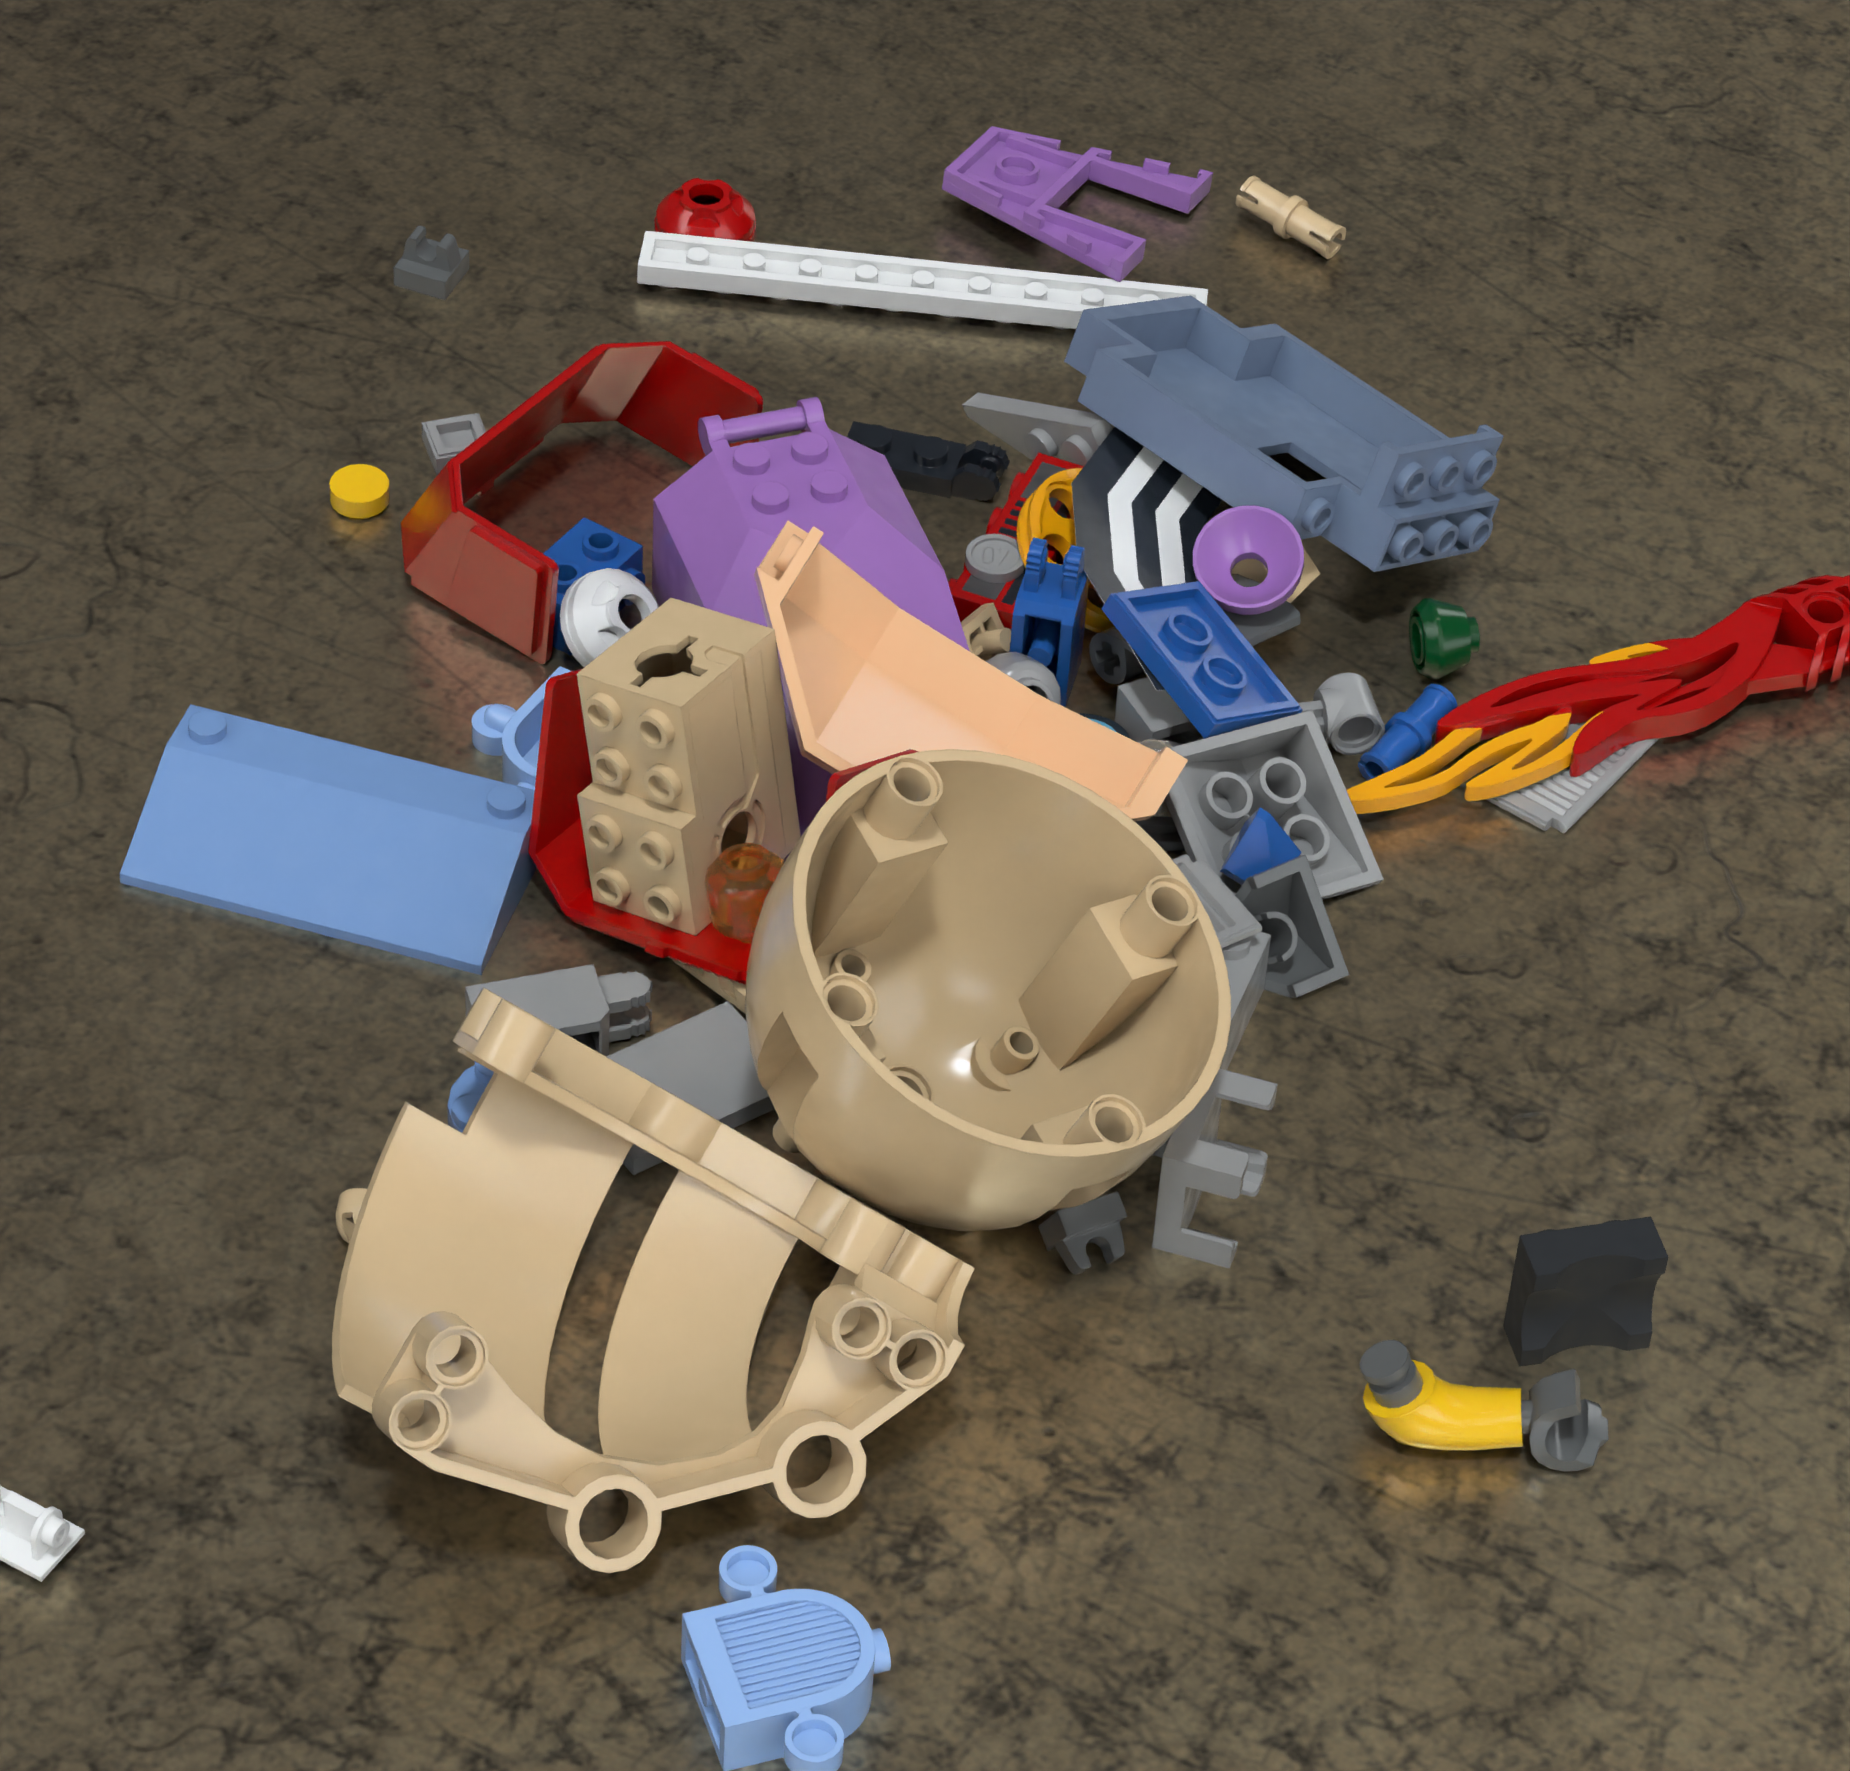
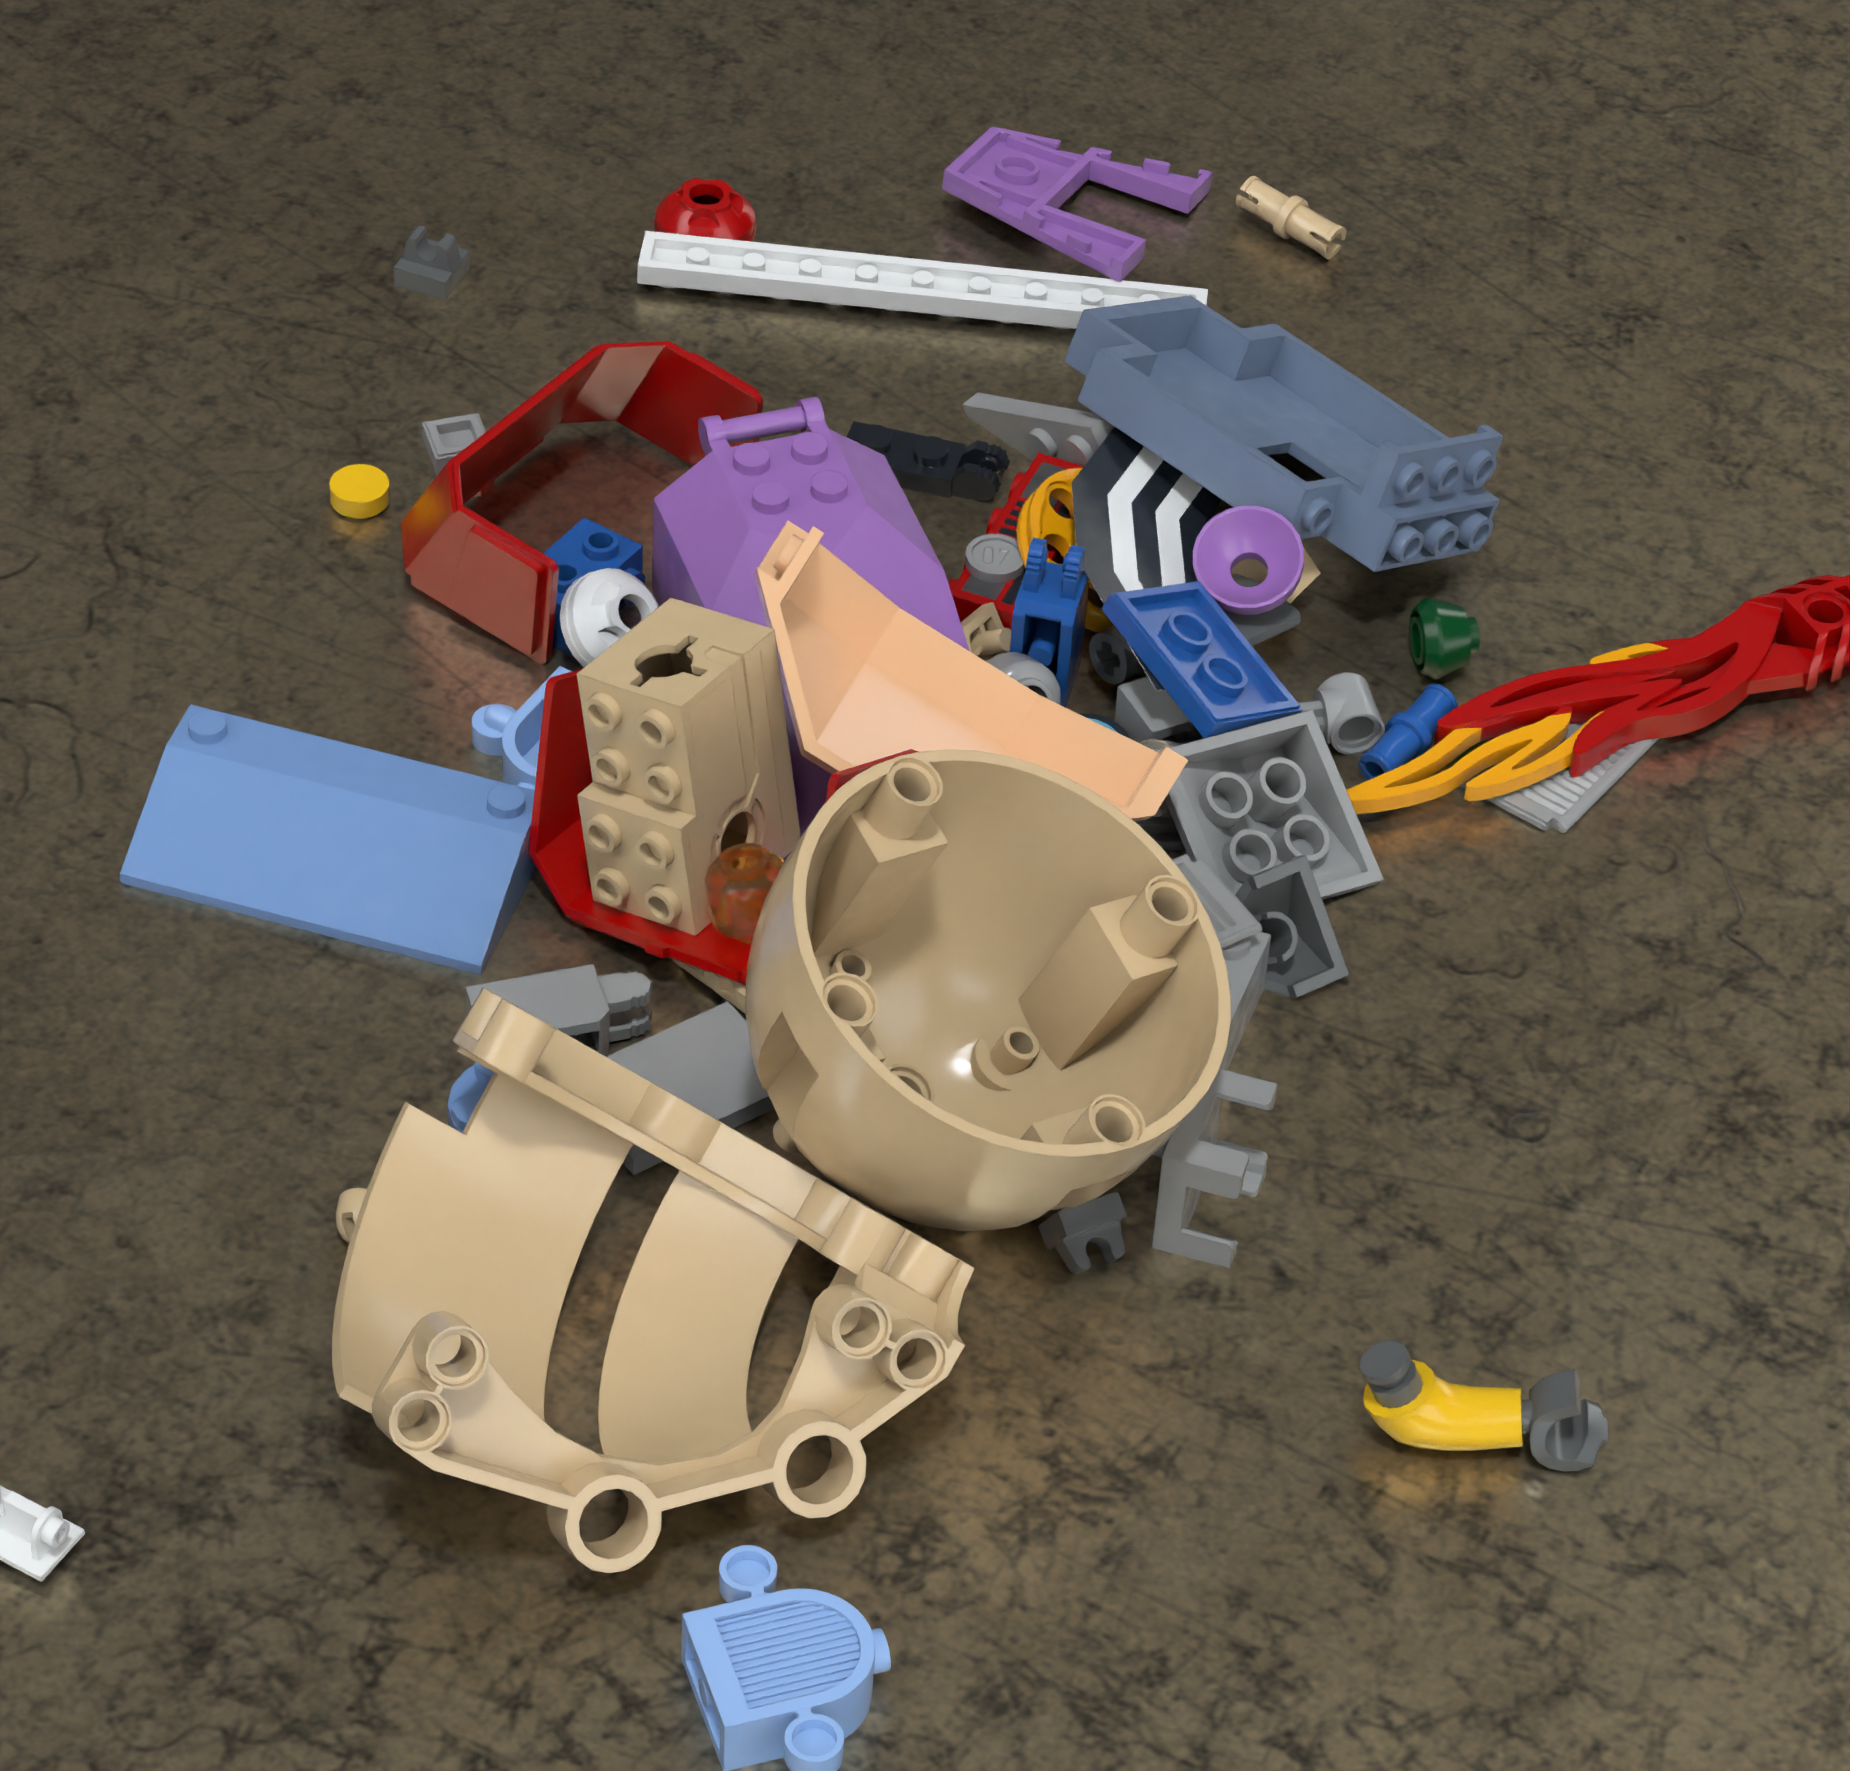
(1258, 847): blue slope -> none
(1584, 1288): black brick -> none

